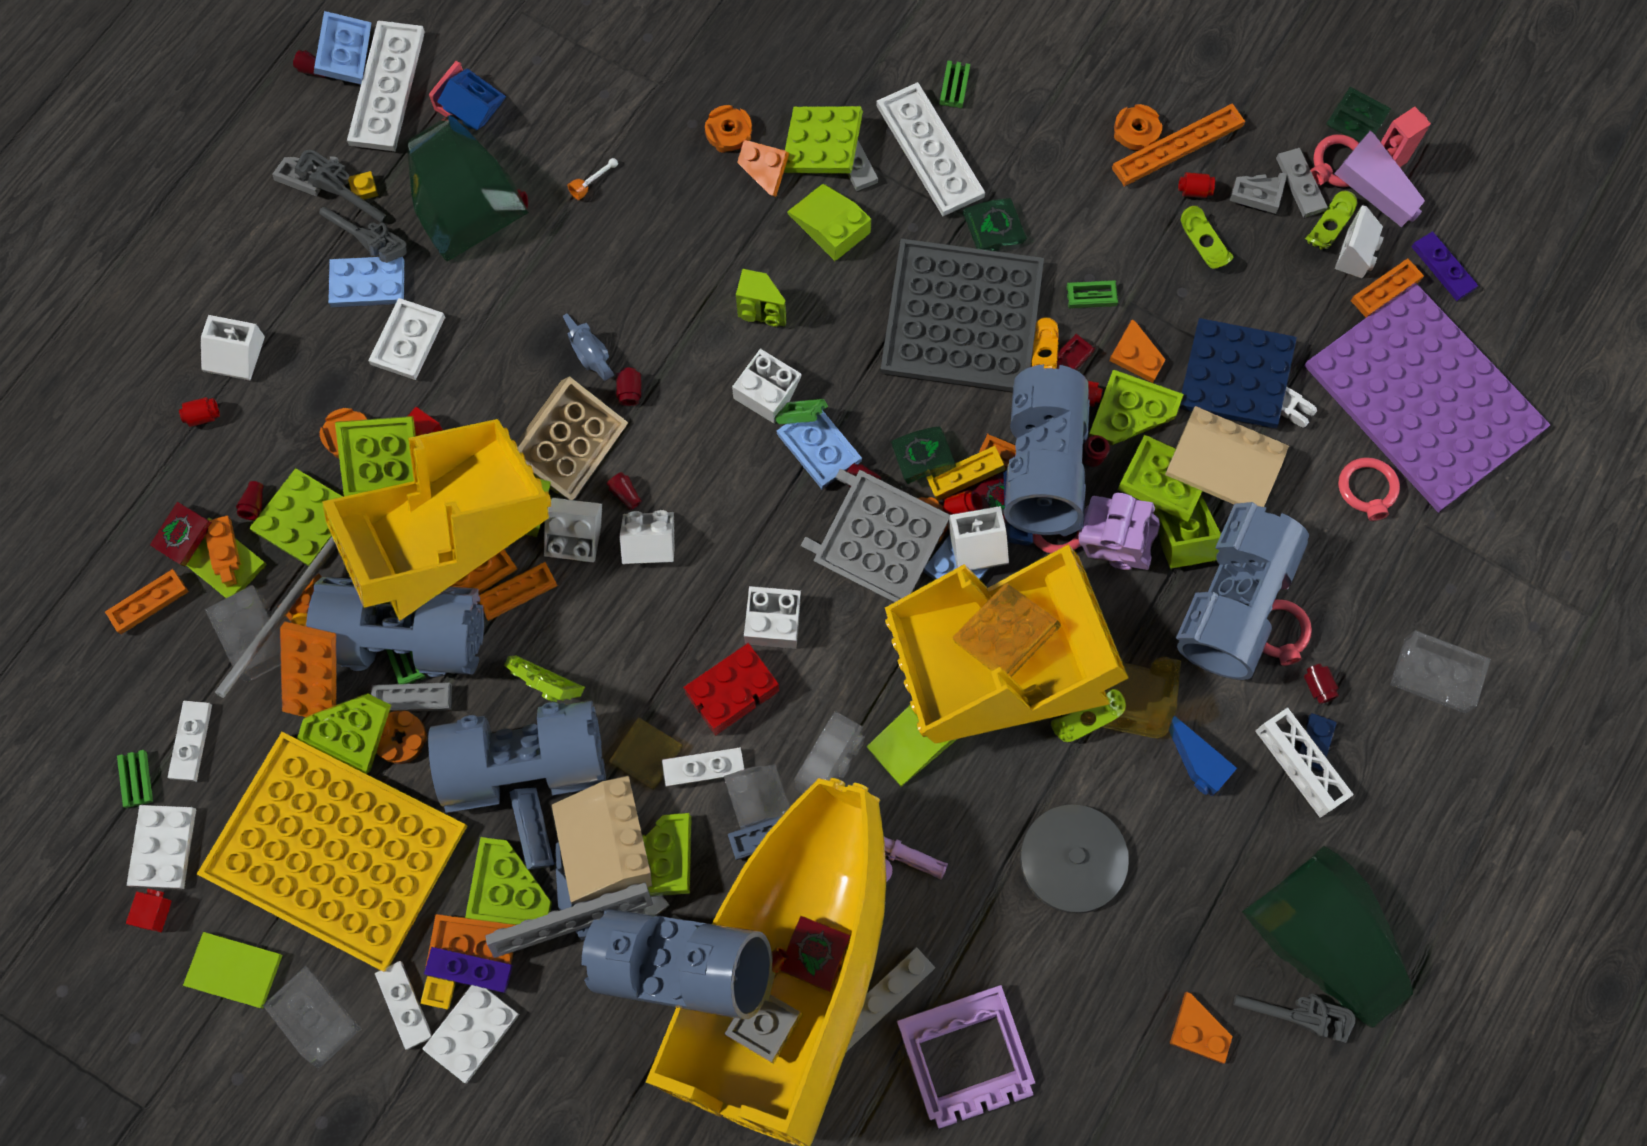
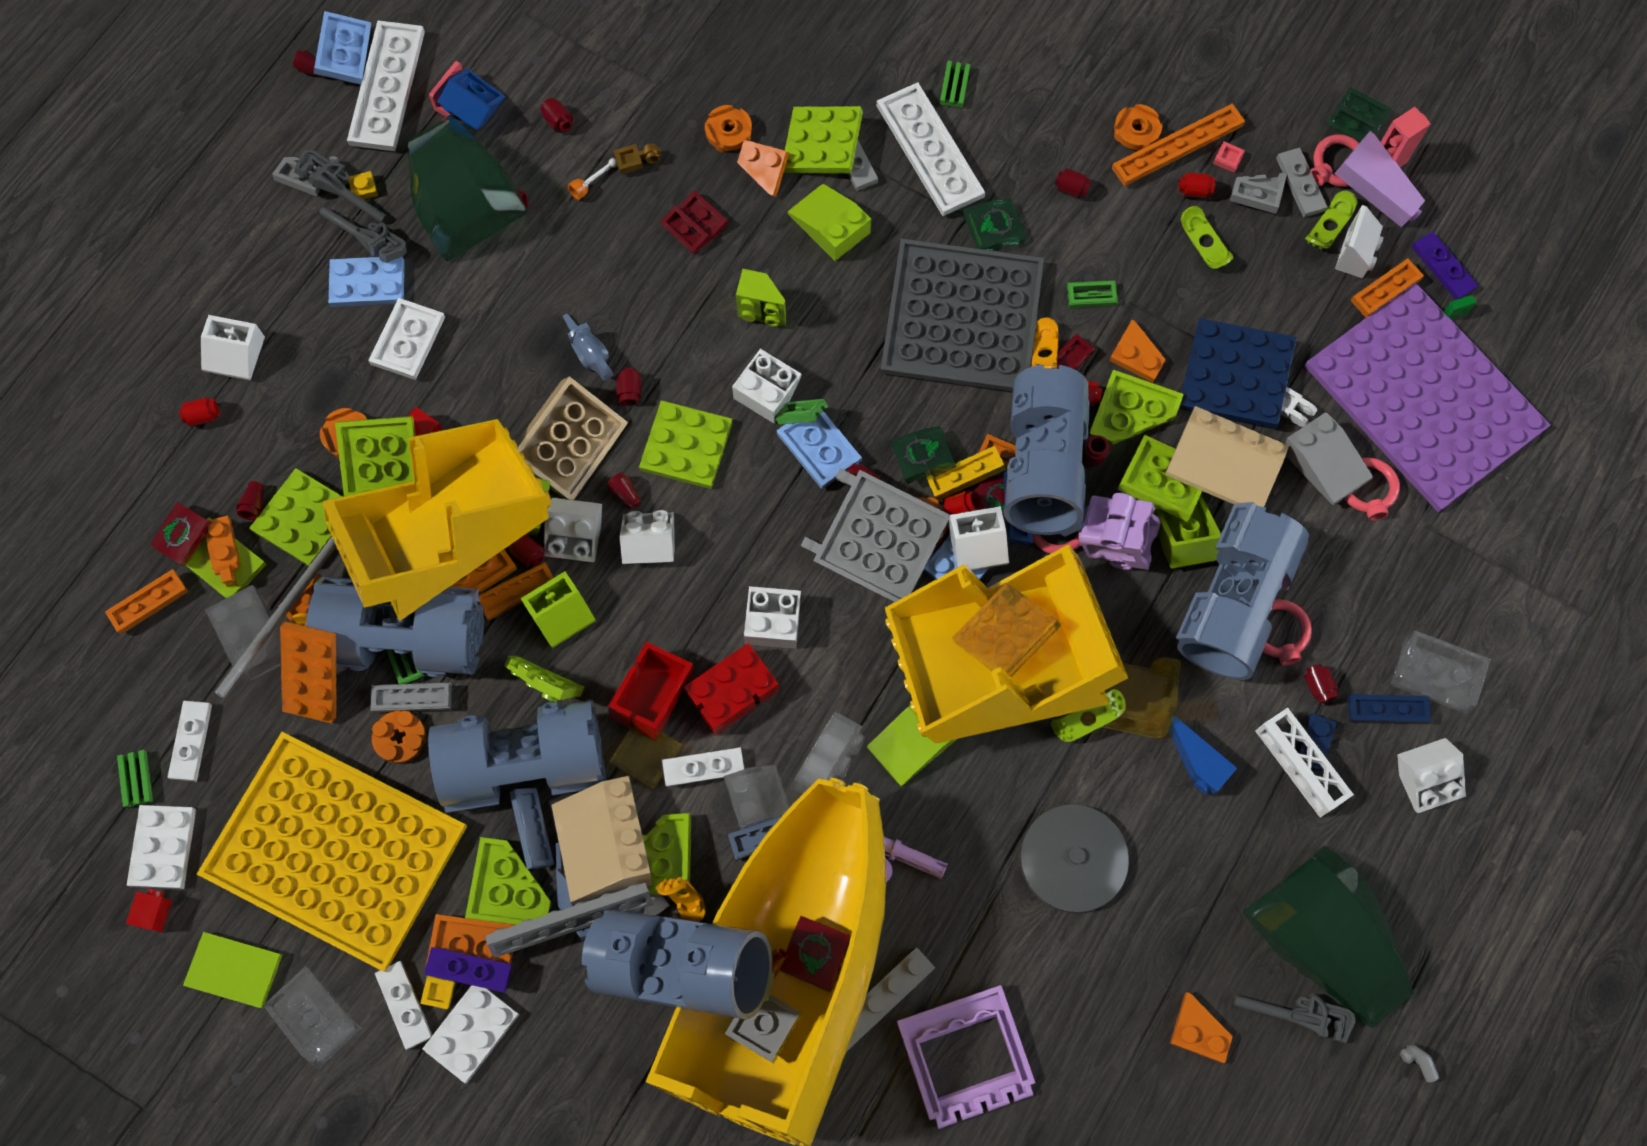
(348, 730): lime plate -> none
(527, 551): none -> dark red brick
(556, 115): none -> dark red brick
(558, 609): none -> lime slope
(630, 158): none -> pearl gold plate
(652, 695): none -> red piece
(685, 444): none -> lime plate
(690, 905): none -> light orange piece
(694, 222): none -> dark red slope
(1072, 183): none -> dark red brick
(1229, 157): none -> coral tile
(1327, 458): none -> light grey slope
(1389, 709): none -> dark blue plate
(1424, 1060): none -> light grey arm
(1432, 774): none -> white slope
(1460, 307): none -> green tile

